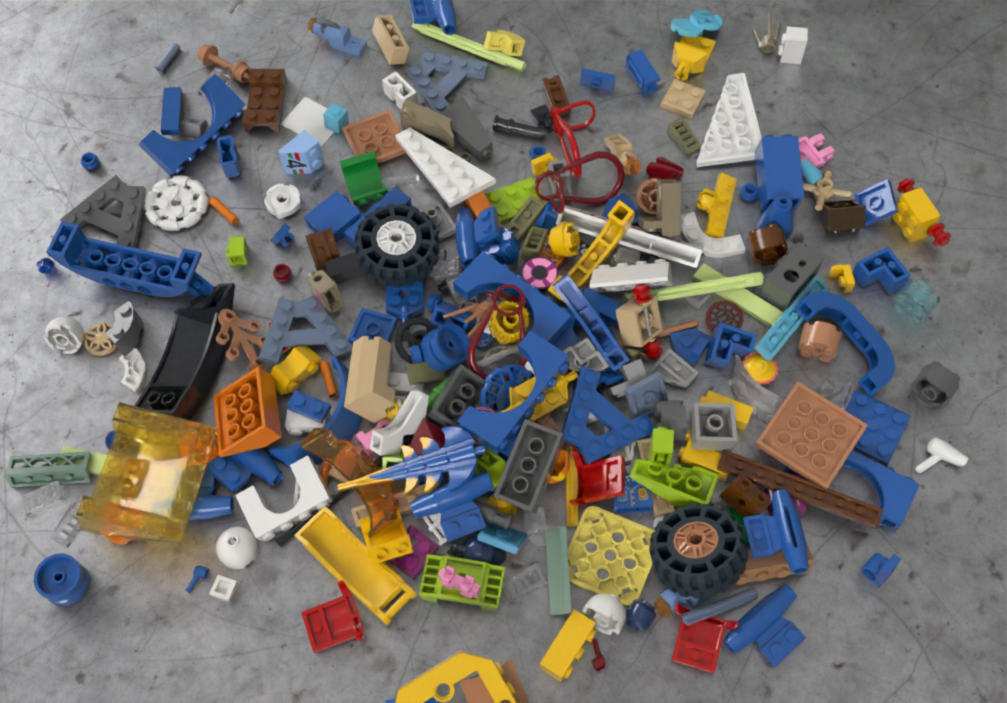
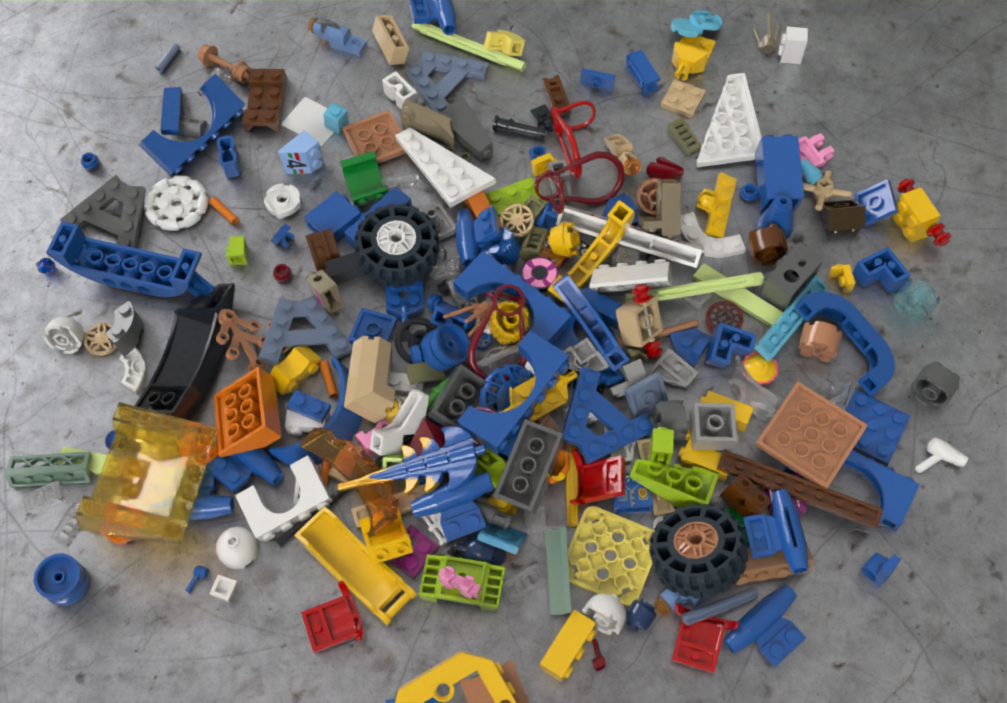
(517, 219): none -> tan wheel

